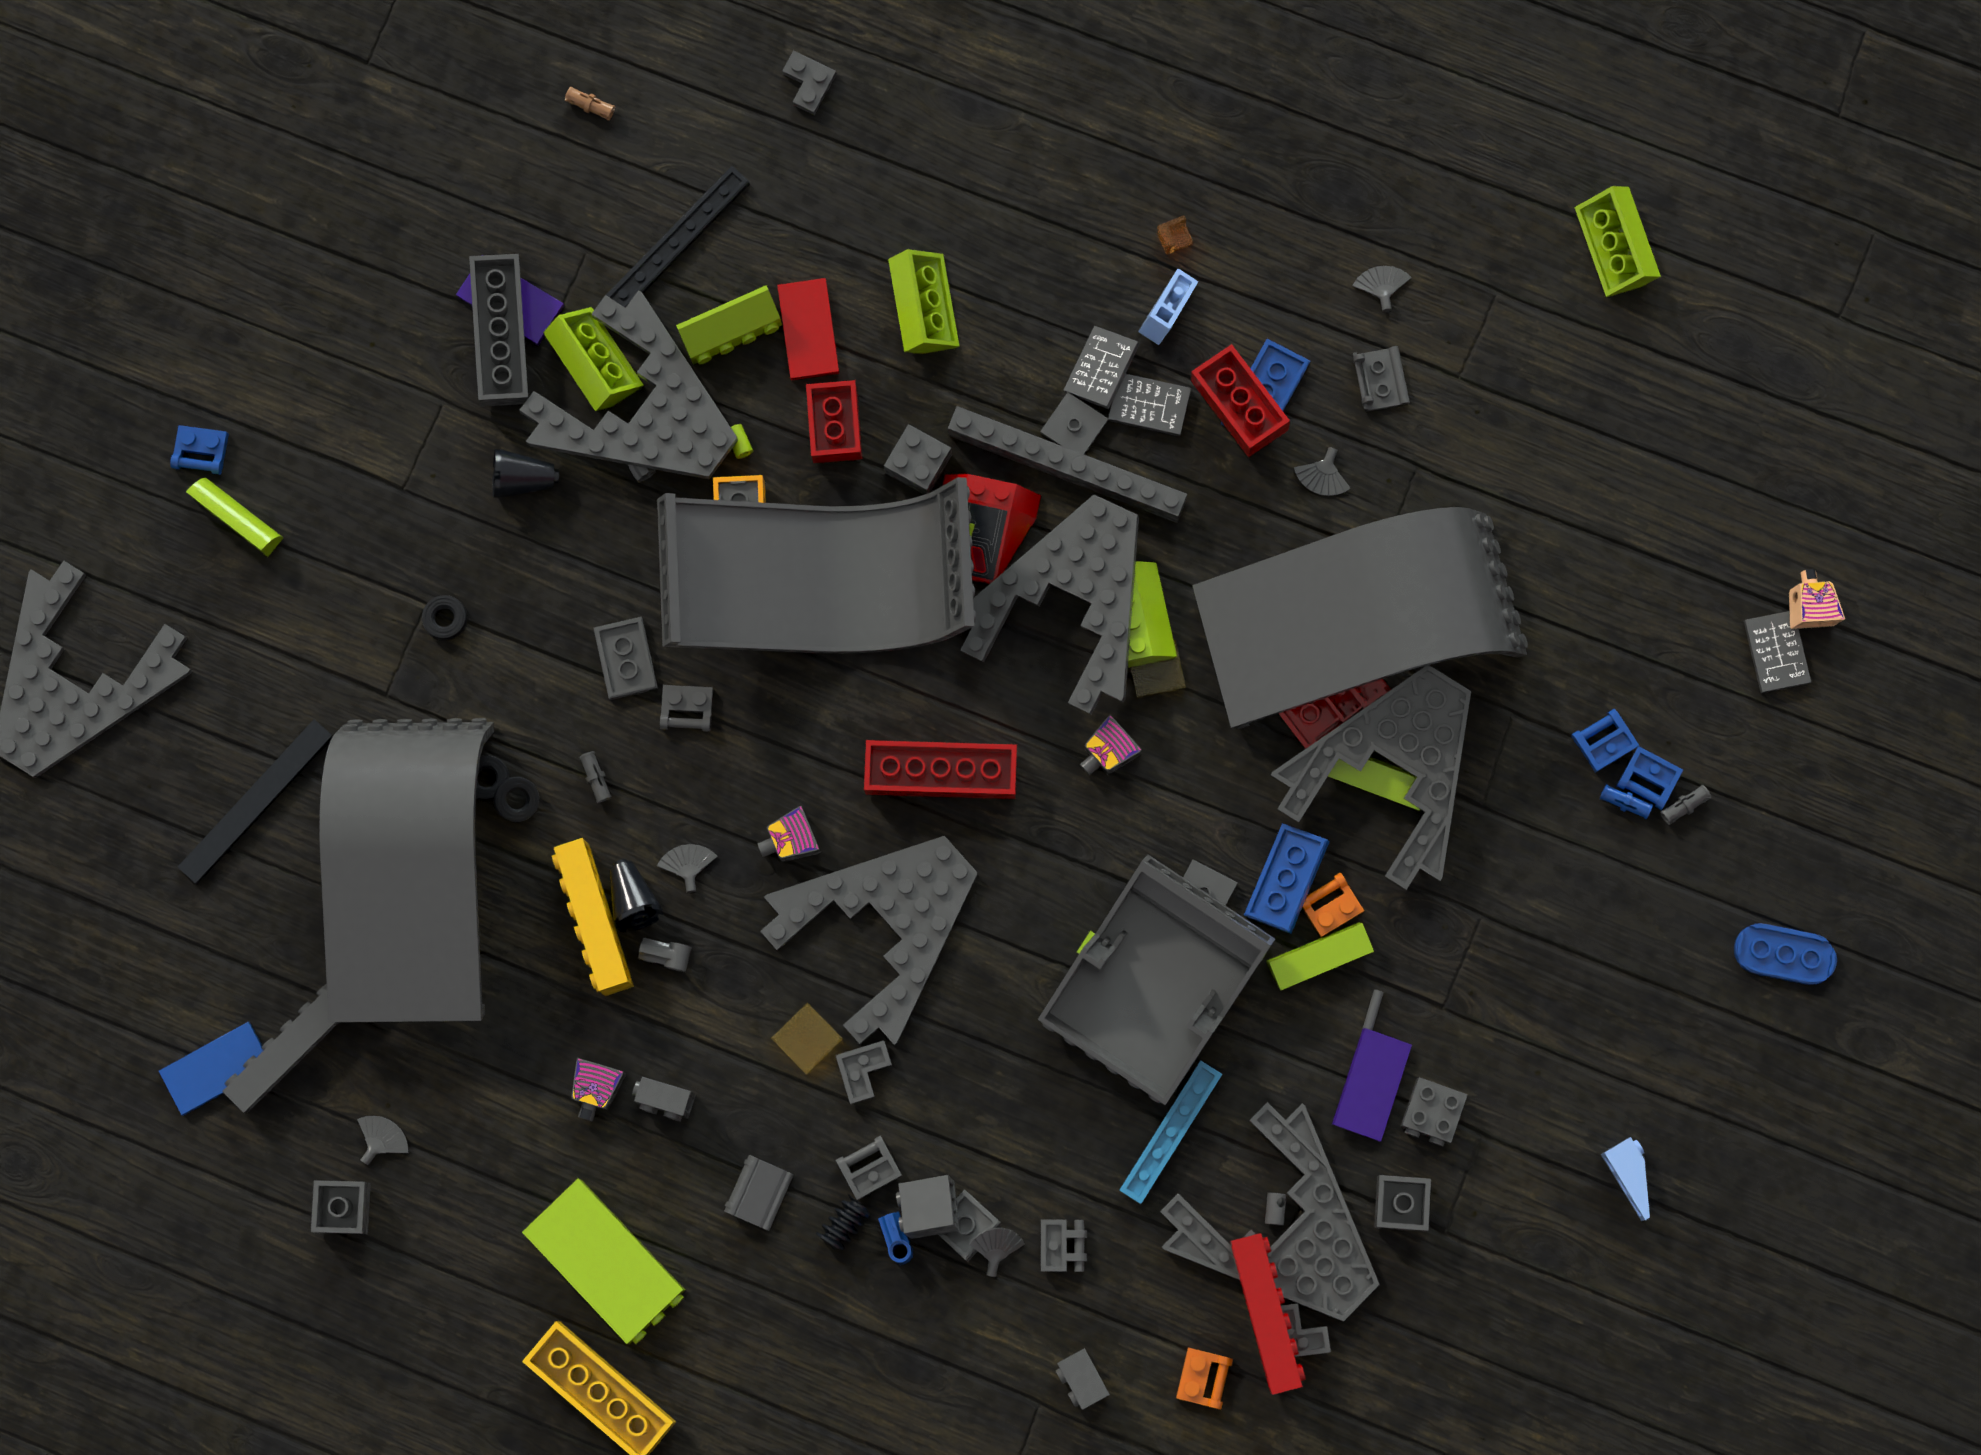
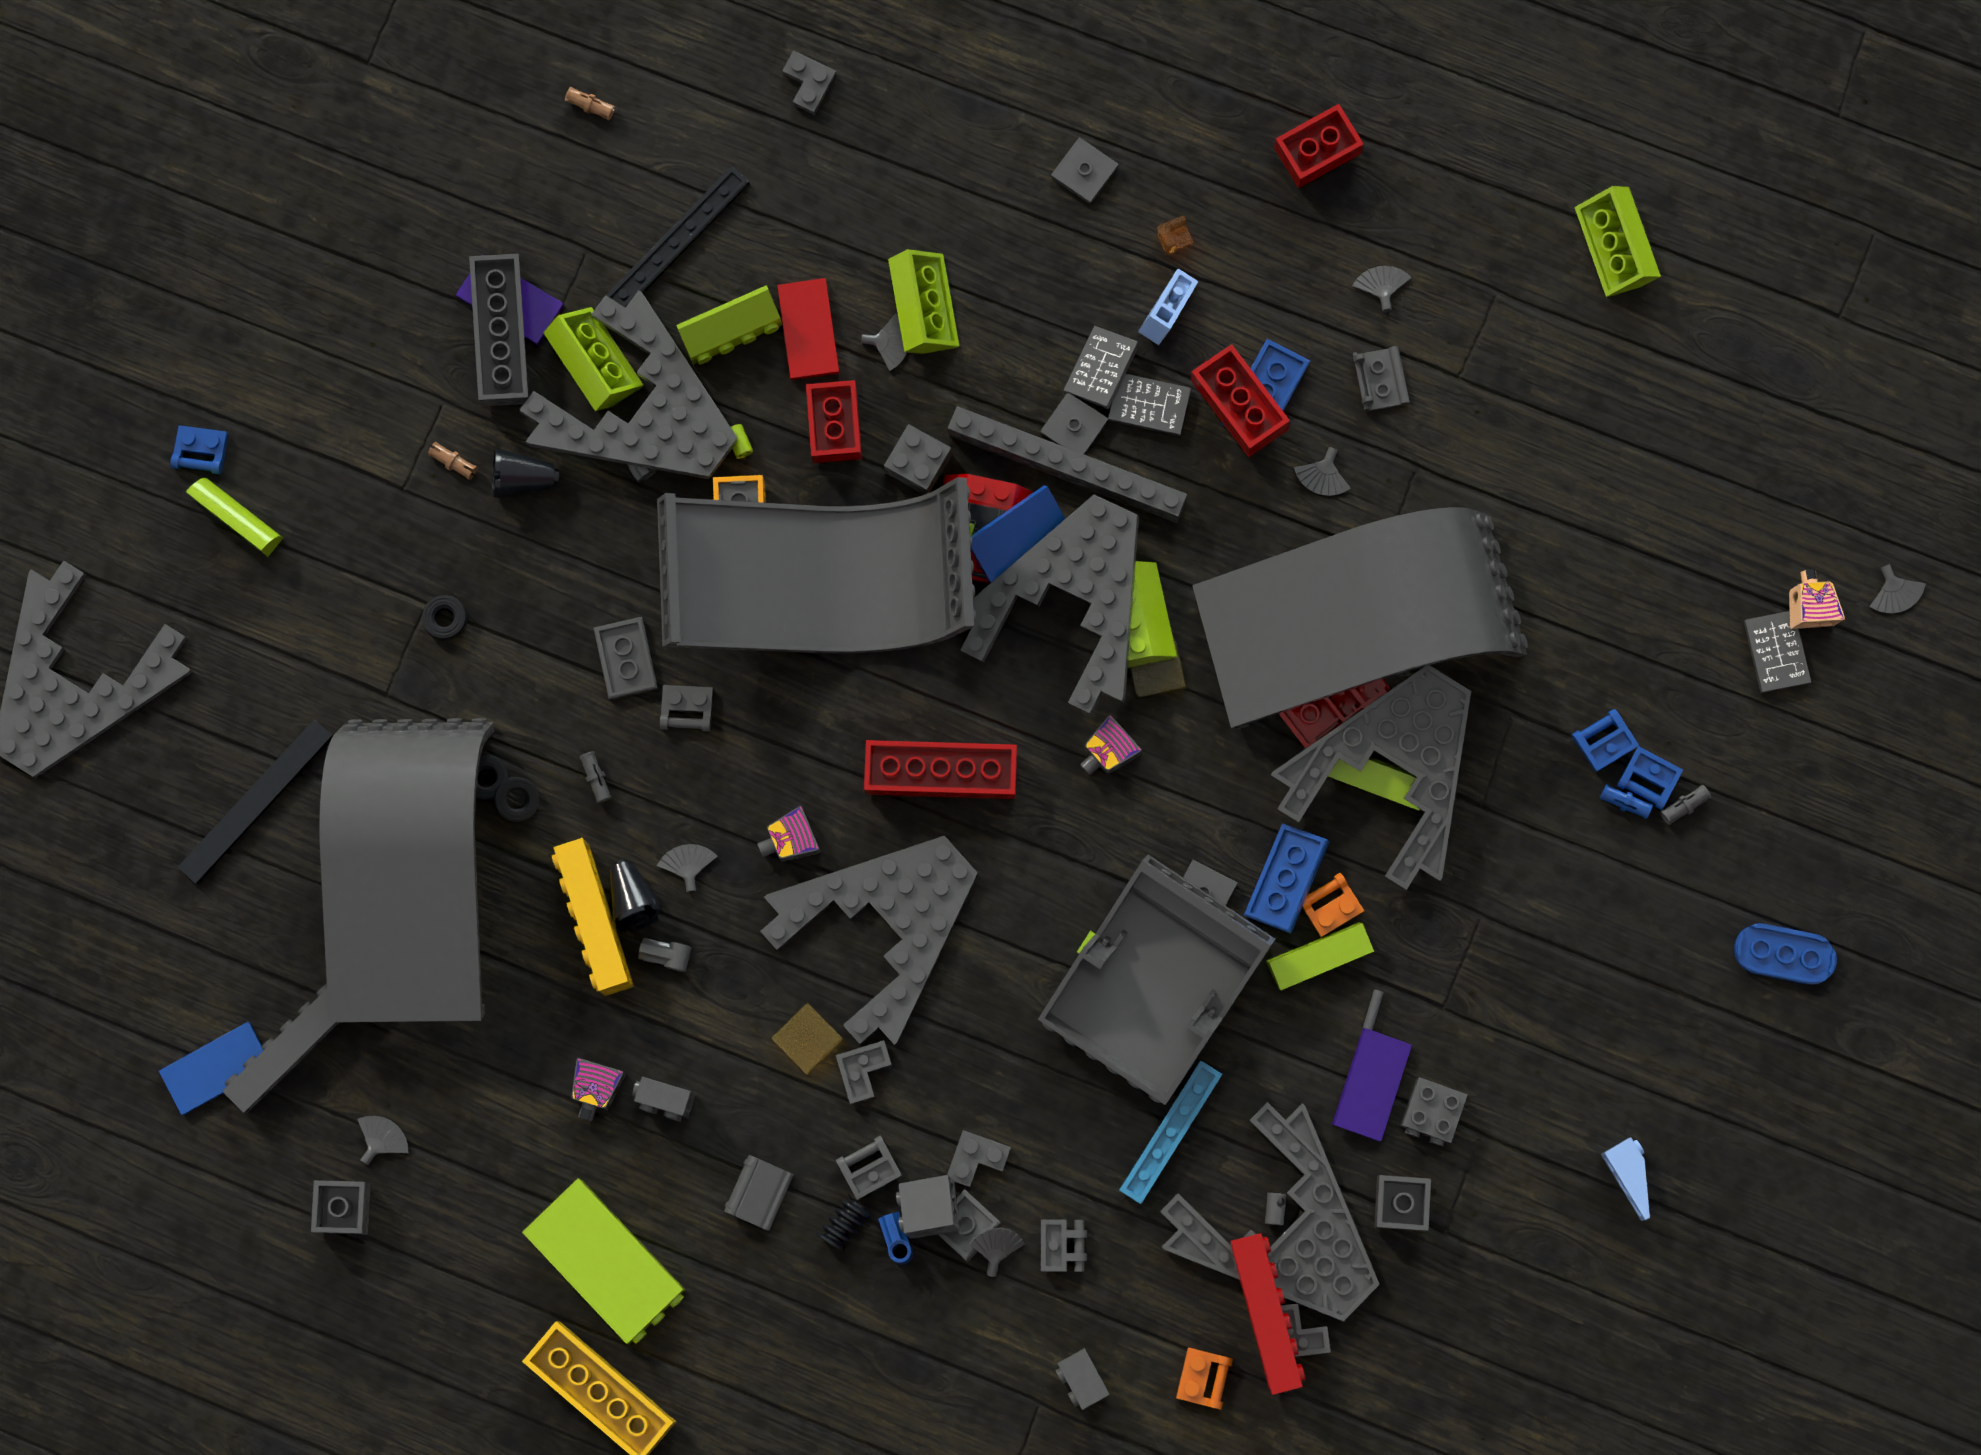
(452, 460): none -> medium nougat pin
(888, 343): none -> dark grey hand
(974, 1151): none -> dark grey plate
(1015, 532): none -> blue tile
(1084, 170): none -> dark grey plate
(1318, 146): none -> red brick
(1896, 593): none -> dark grey hand

